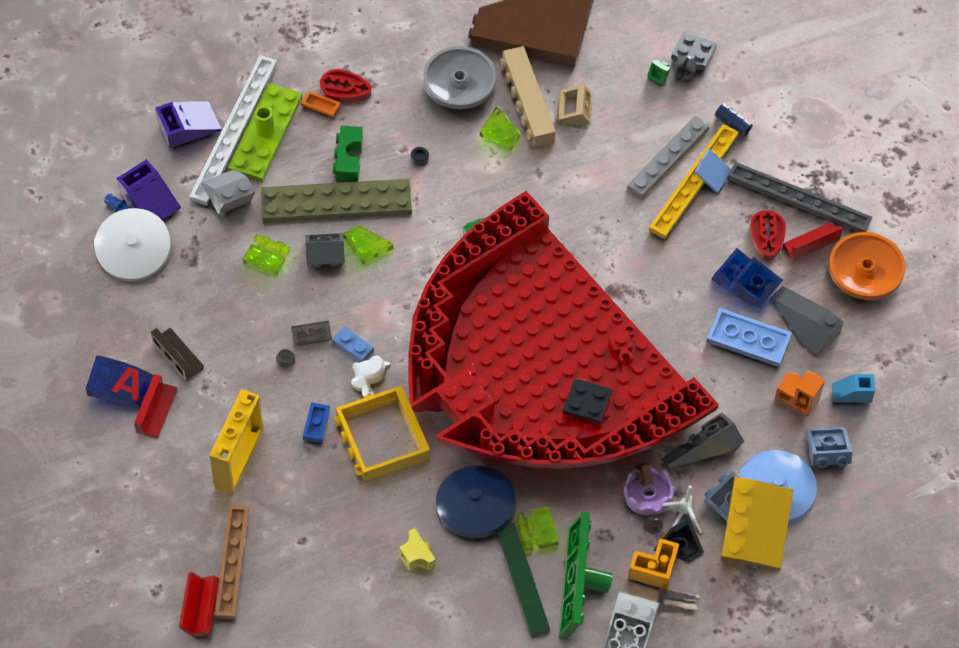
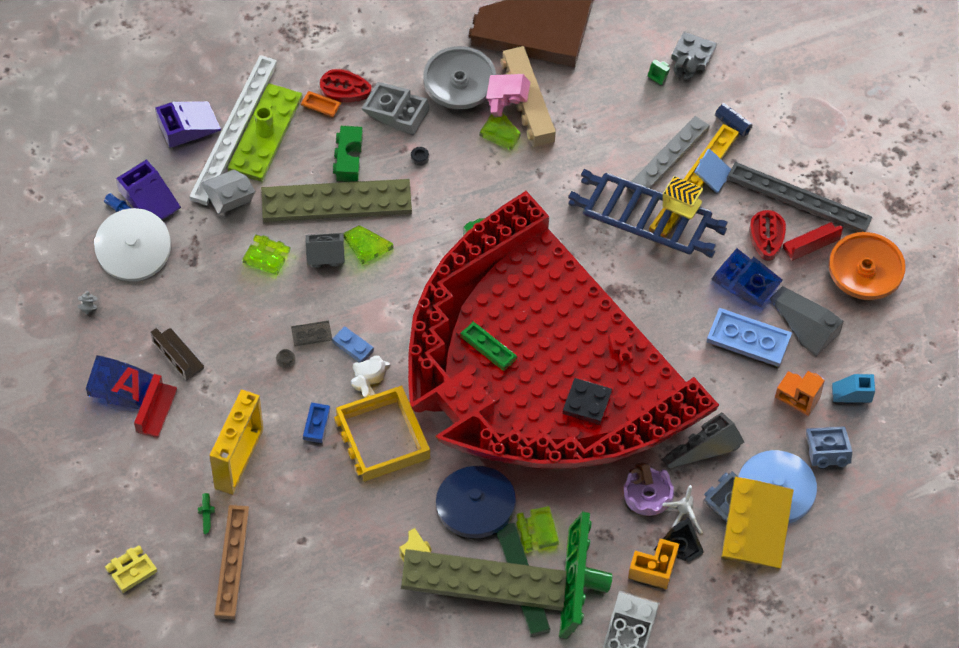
(87, 302): none -> light grey wheel
(133, 573): none -> light yellow plate
(198, 604): red panel -> none
(206, 510): none -> green piece
(396, 107): none -> light grey slope
(483, 579): none -> olive plate
(488, 346): none -> green tile
(506, 89): none -> bright pink hinge
(583, 108): tan tile -> none
(588, 204): none -> dark blue bar
(653, 524): clear smoke plate -> none
(682, 197): none -> piece
(684, 600): clear smoke plate -> none

